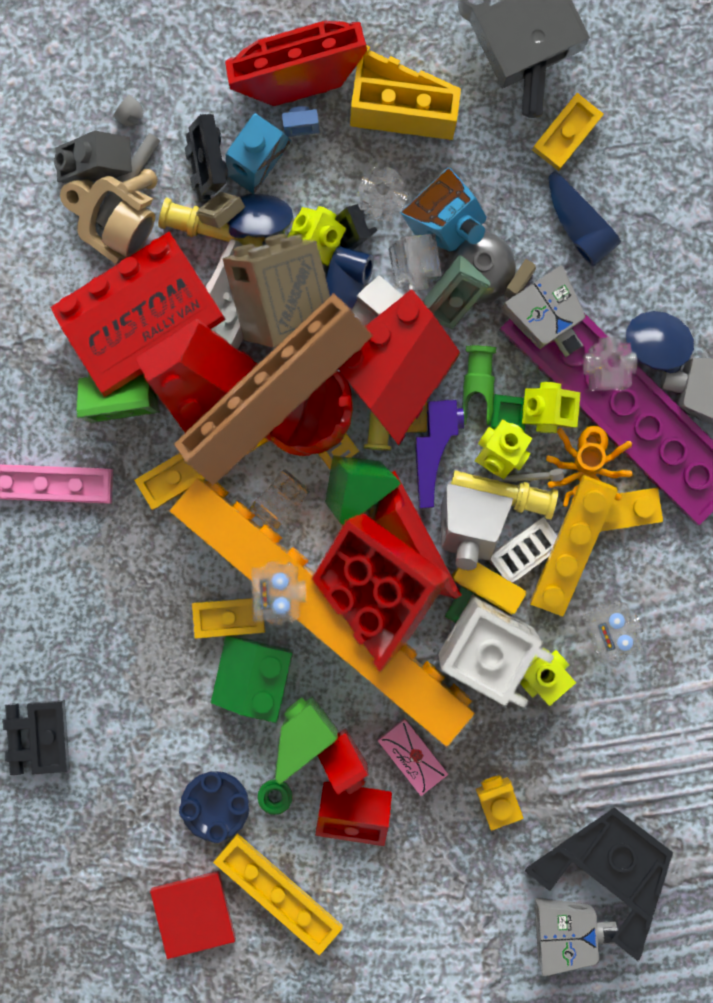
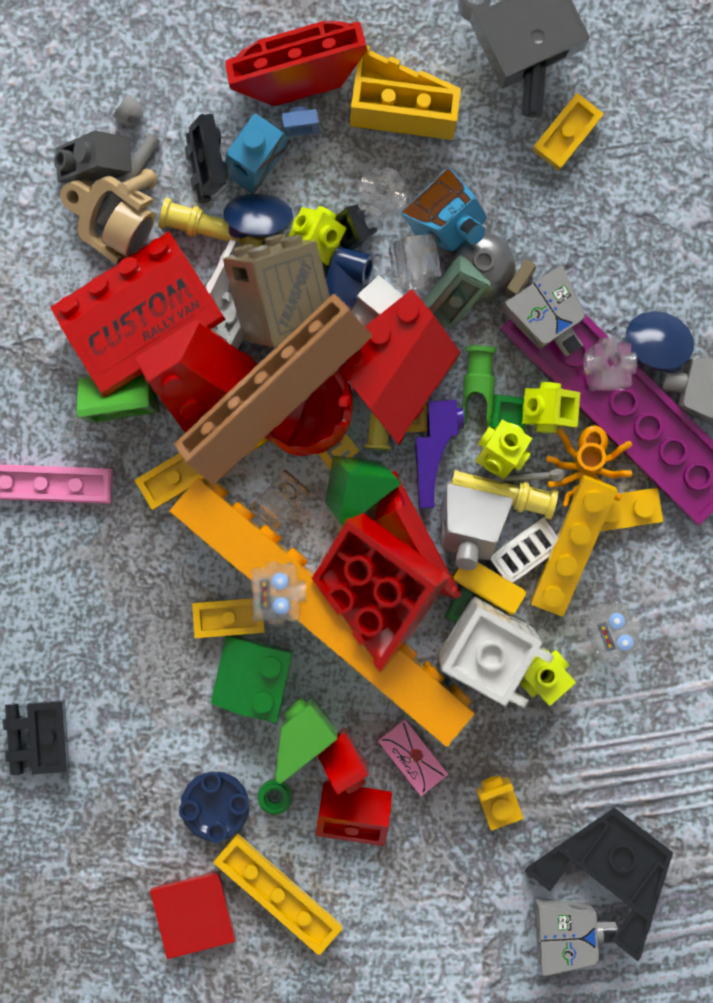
(220, 209): dark tan tile -> none
(582, 223): dark blue piece -> none

